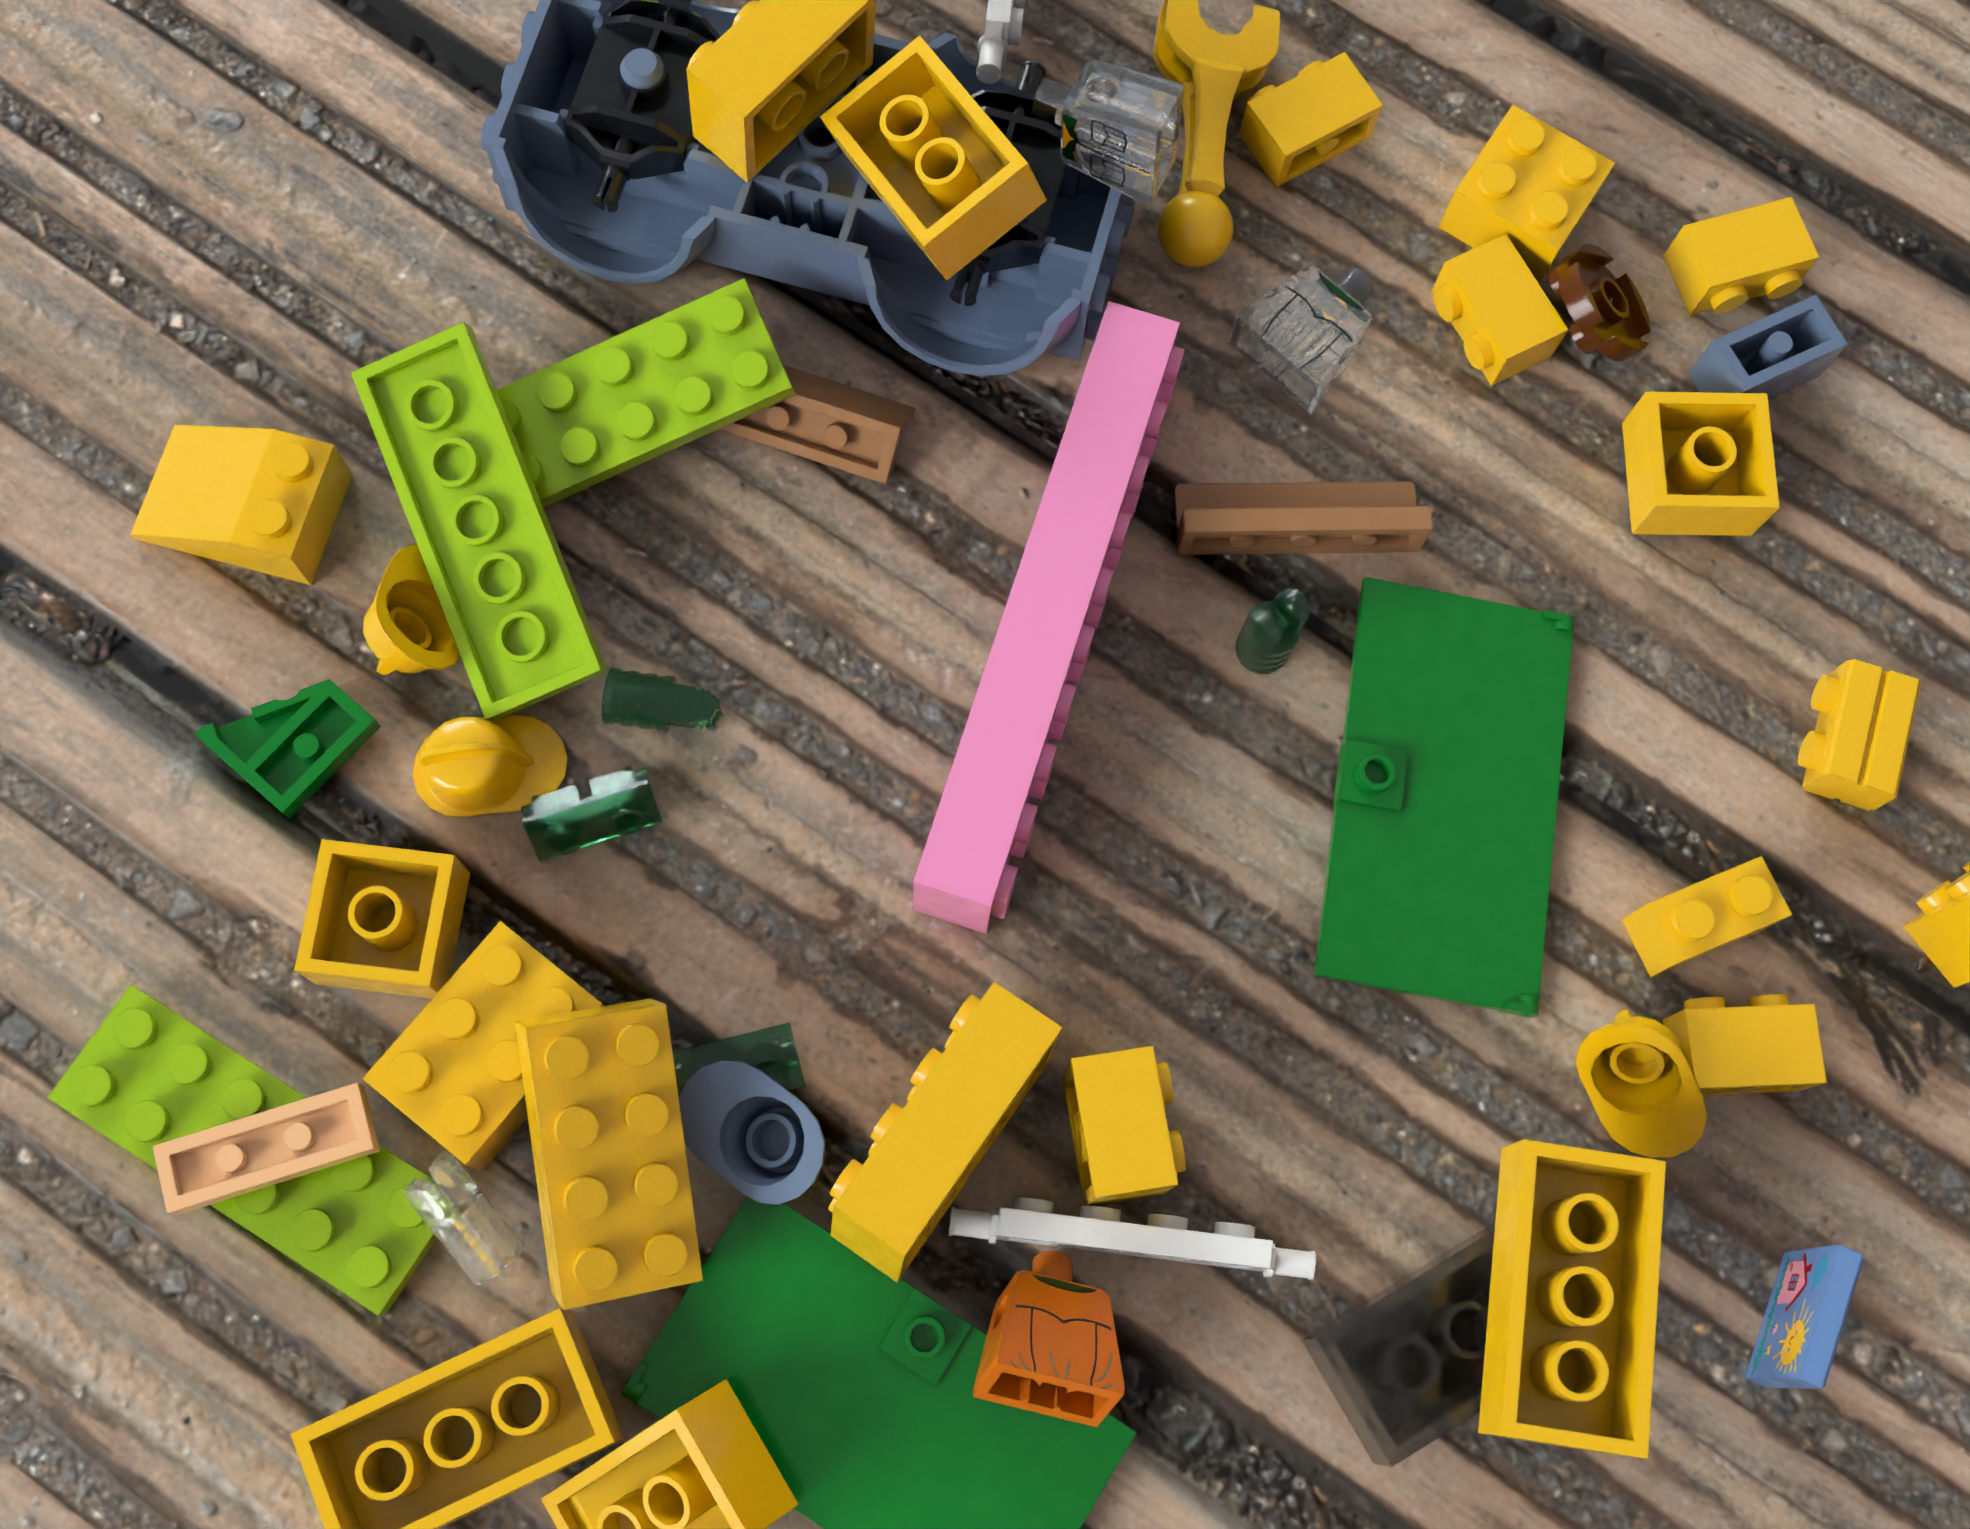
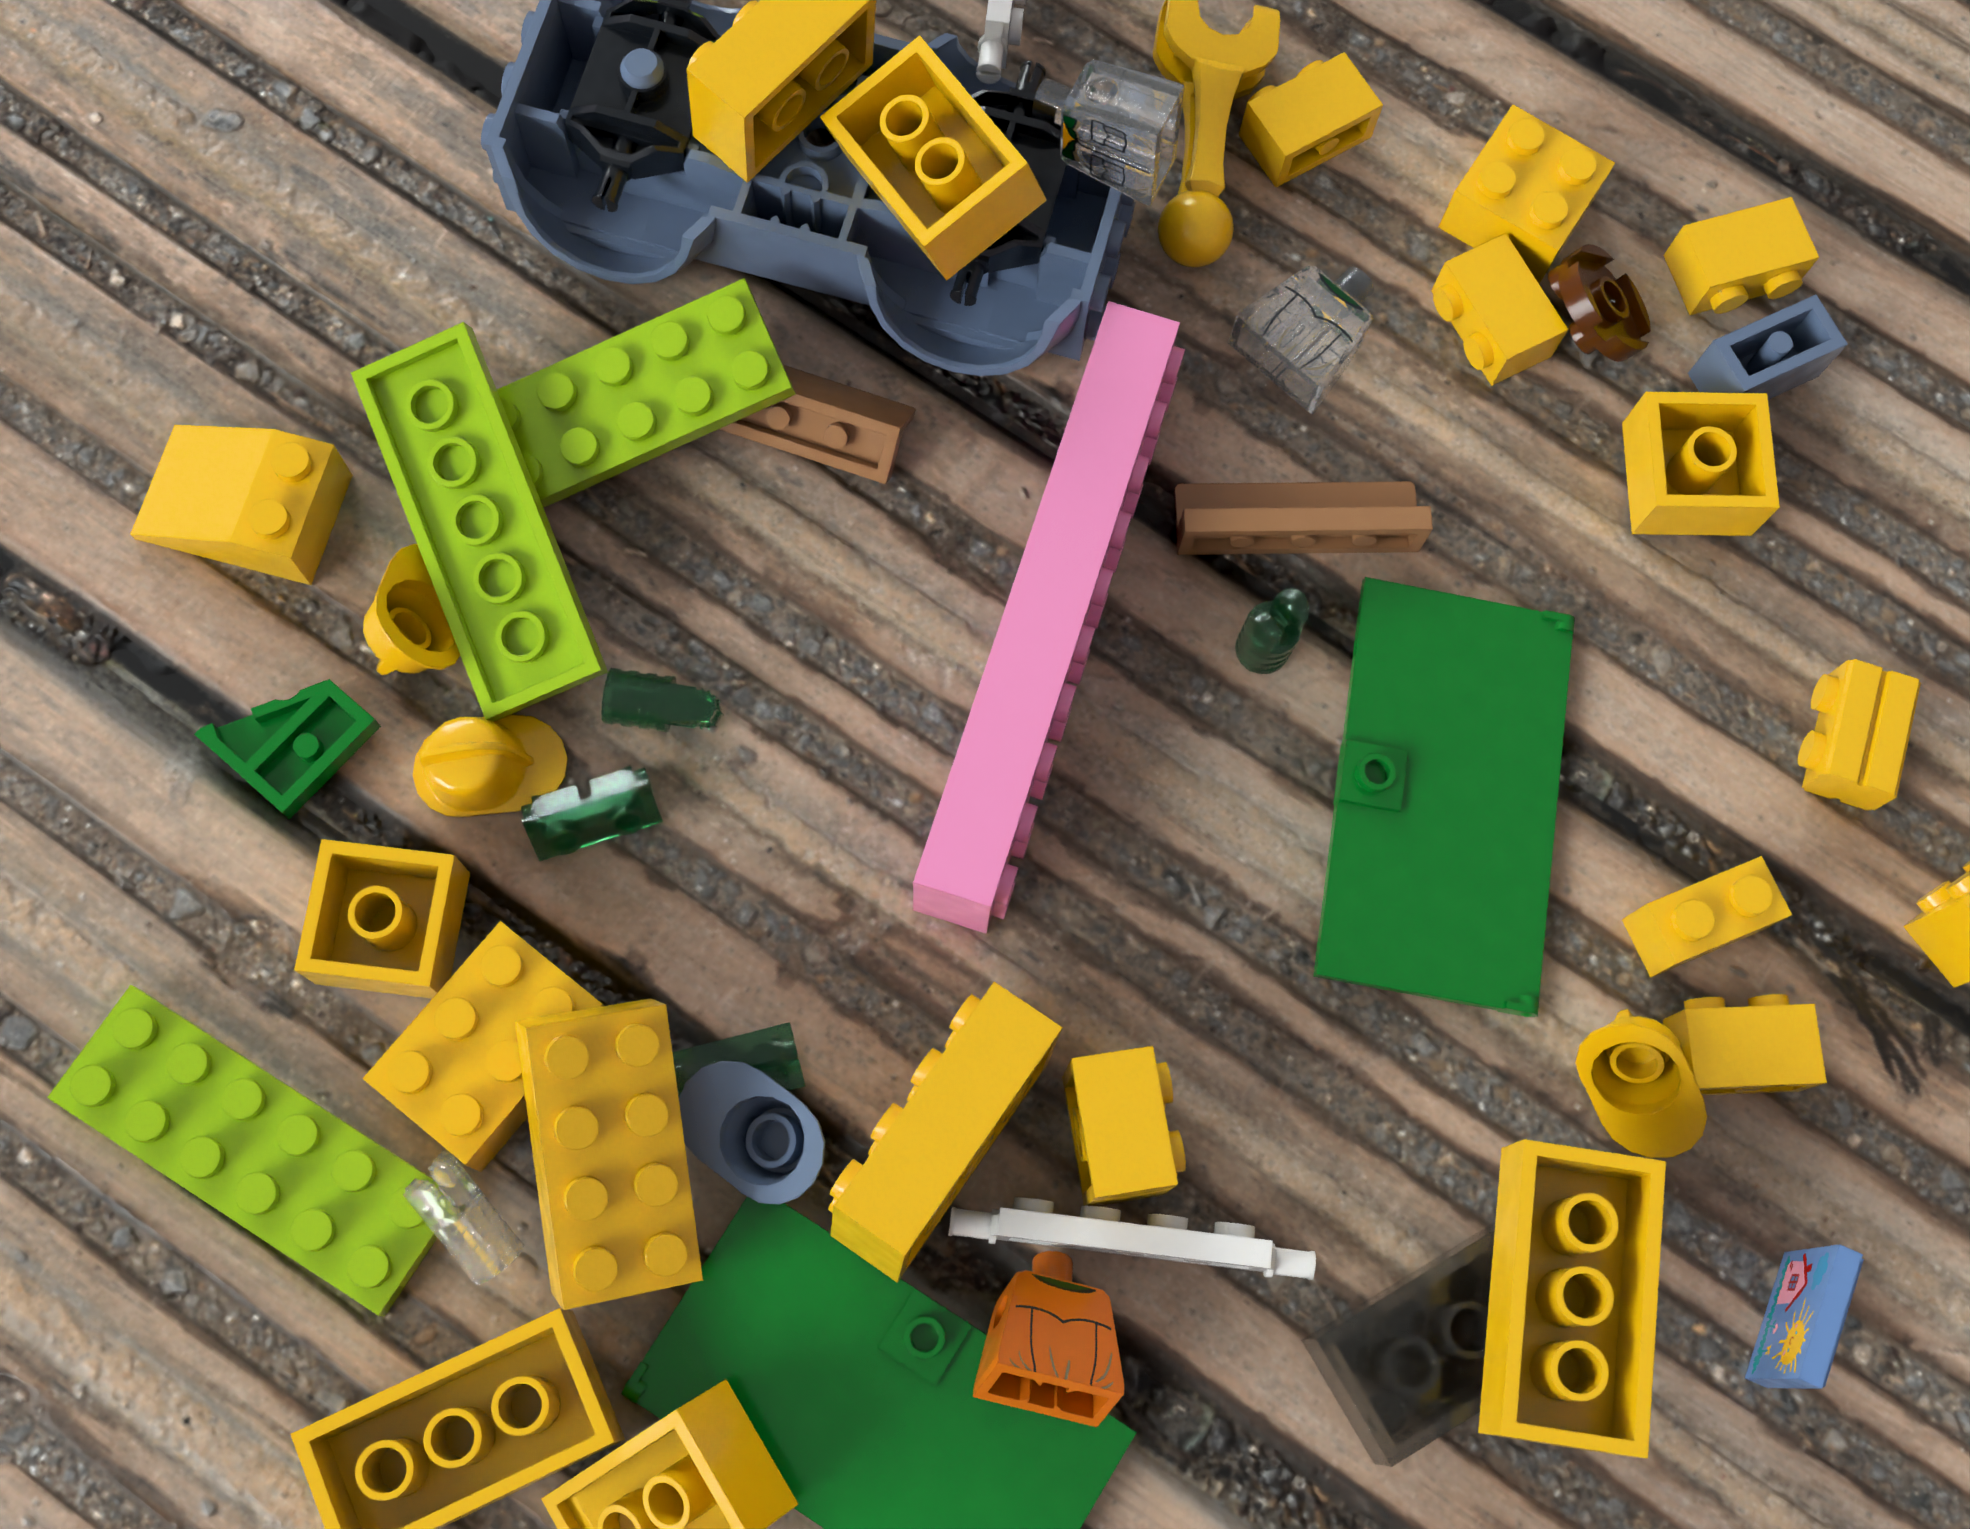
(265, 1149): light nougat plate -> none

